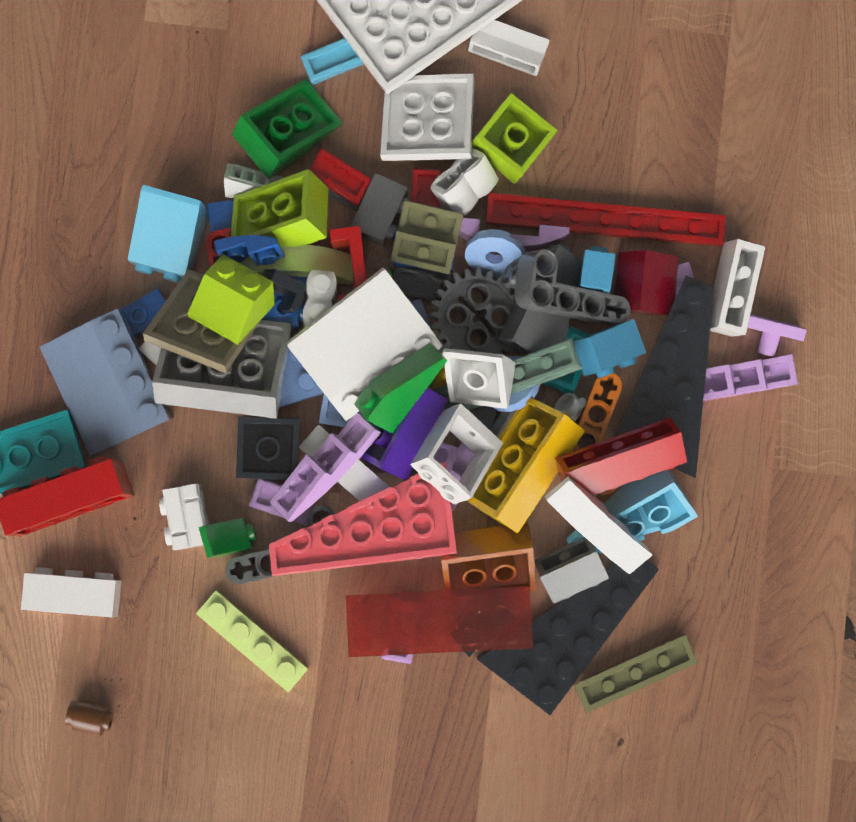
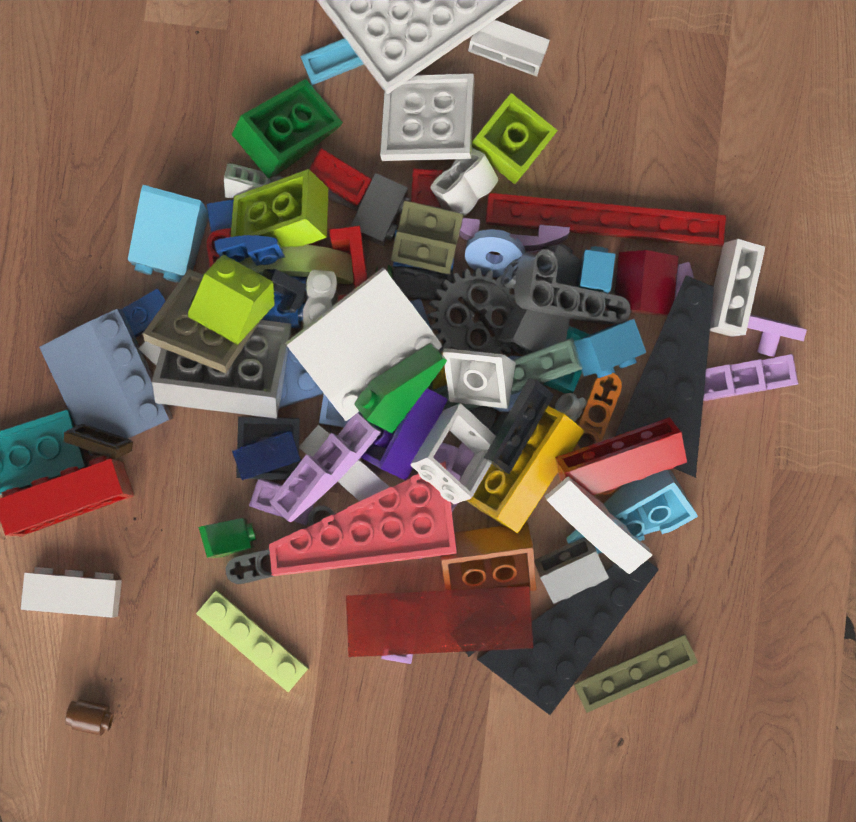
(98, 441): none -> dark brown plate
(184, 513): white brick -> none
(266, 455): none -> clear blue plate
(519, 426): none -> black plate

